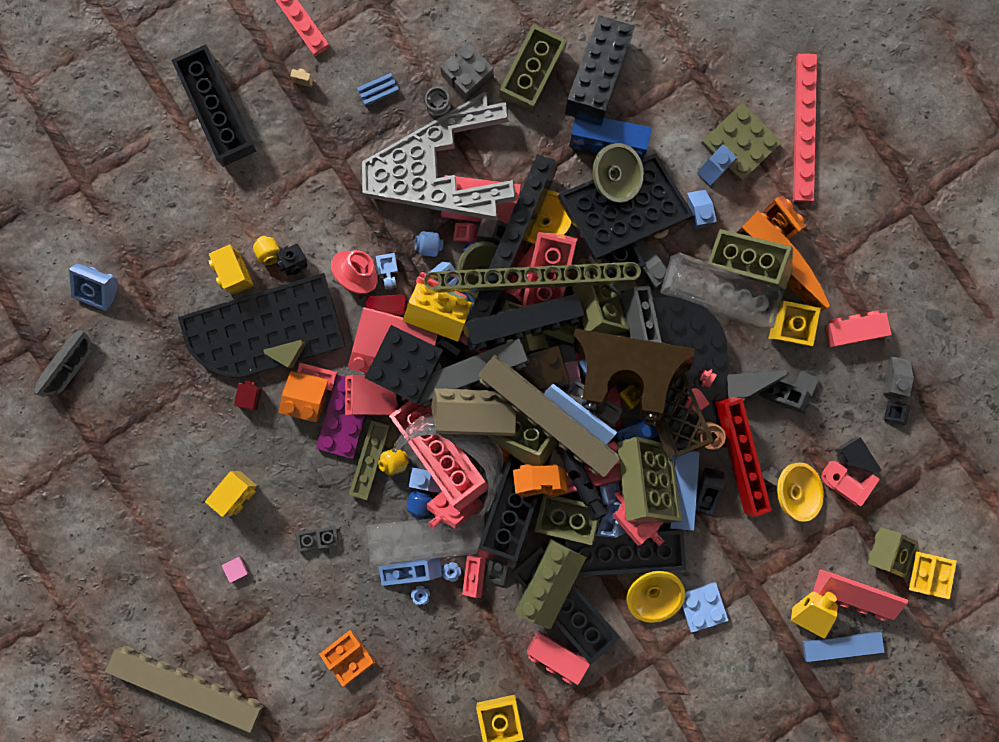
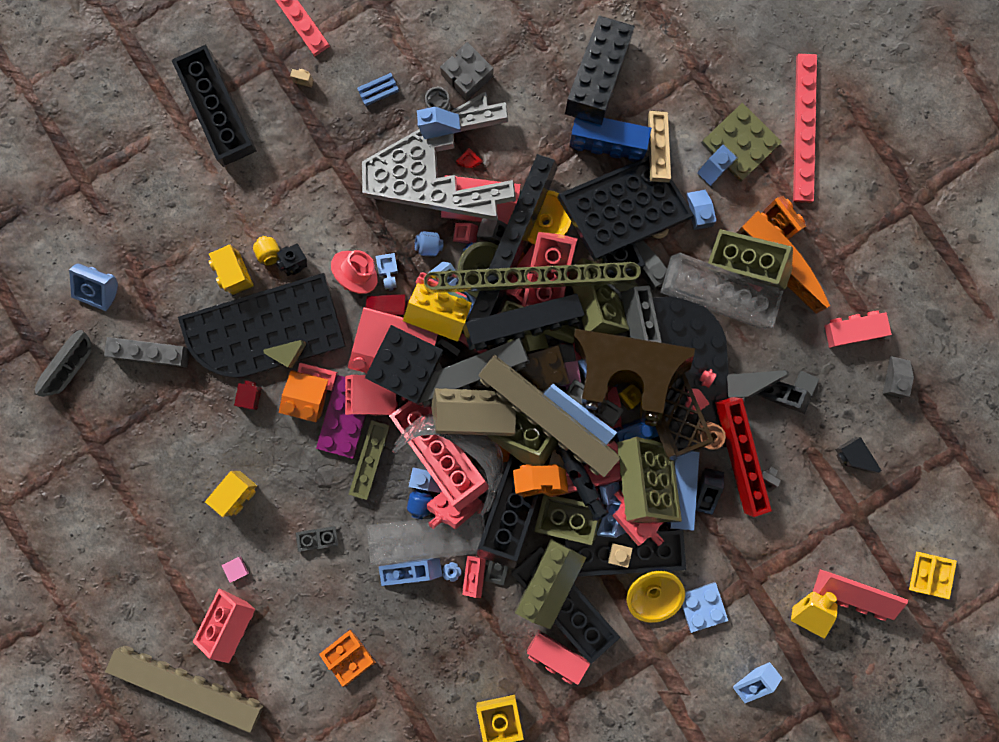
(146, 352): none -> flat silver brick
(223, 626): none -> coral slope
(392, 462): yellow head -> none
(420, 600): light blue plate -> none
(437, 122): none -> medium blue slope
(469, 159): none -> red tile
(532, 68): olive brick -> none
(620, 555): none -> tan plate
(625, 169): olive dish -> none
(659, 147): none -> tan plate
(758, 683): none -> light blue slope
(795, 324): yellow brick -> none
(800, 492): yellow dish -> none
(843, 646): medium blue tile -> none
(846, 485): coral piece -> none
(892, 552): olive slope -> none
(897, 413): black slope -> none

